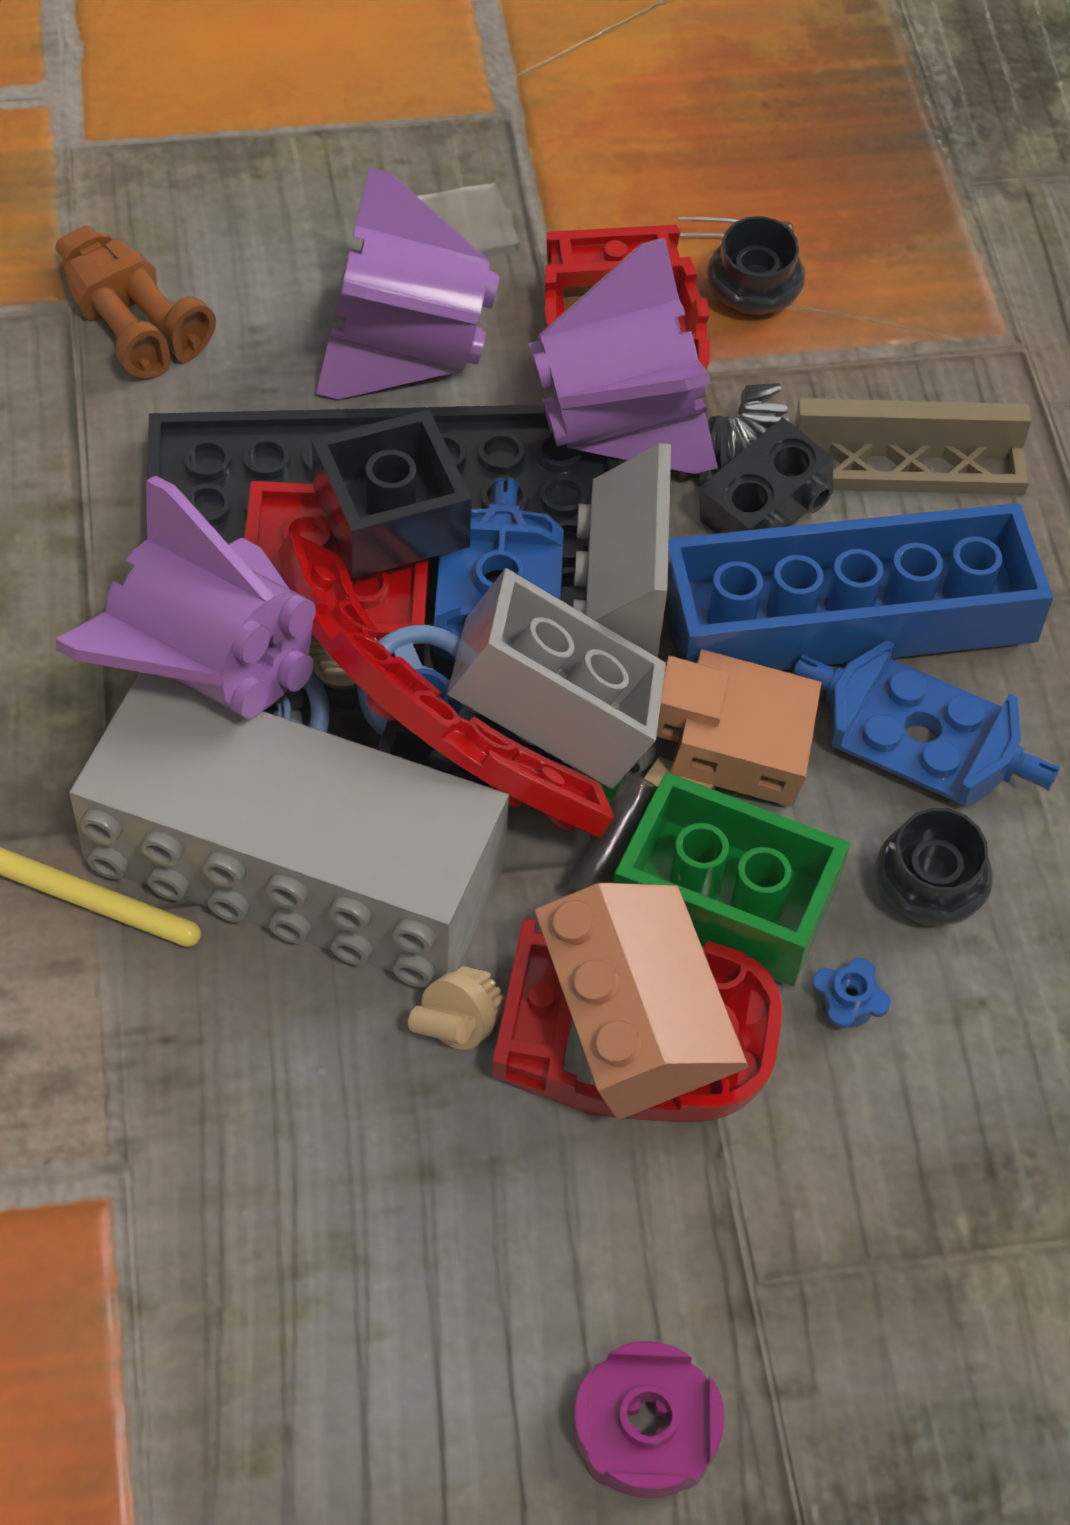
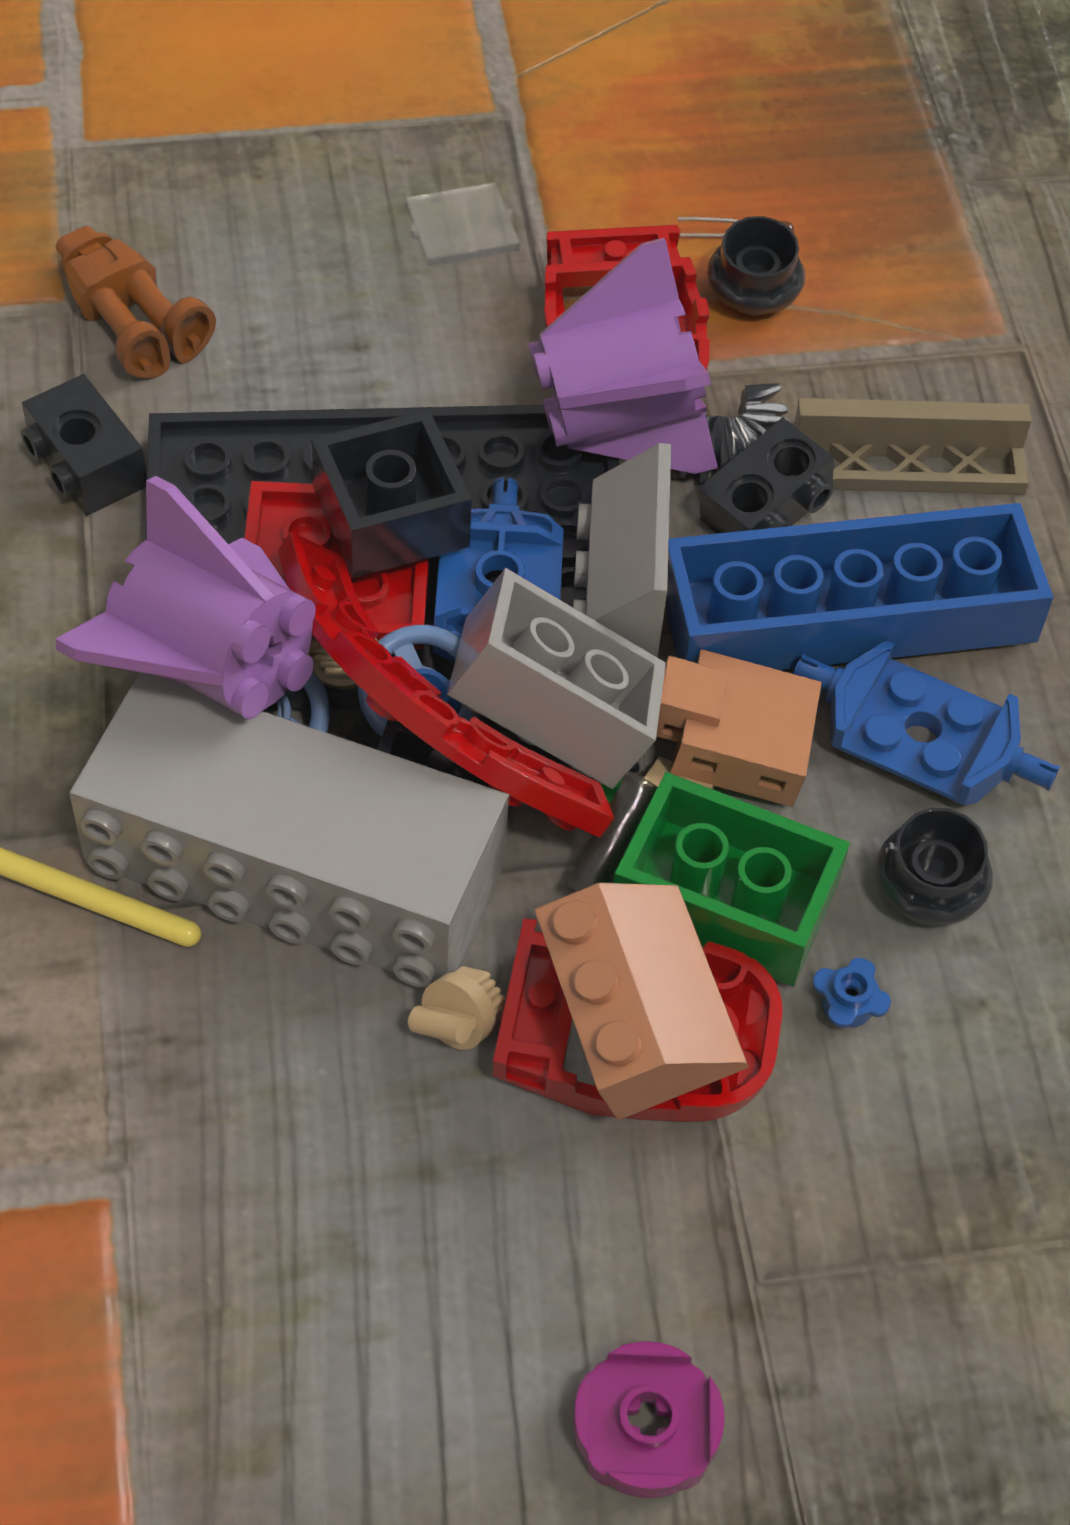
(83, 445): none -> black brick
(404, 296): medium lavender brick -> none

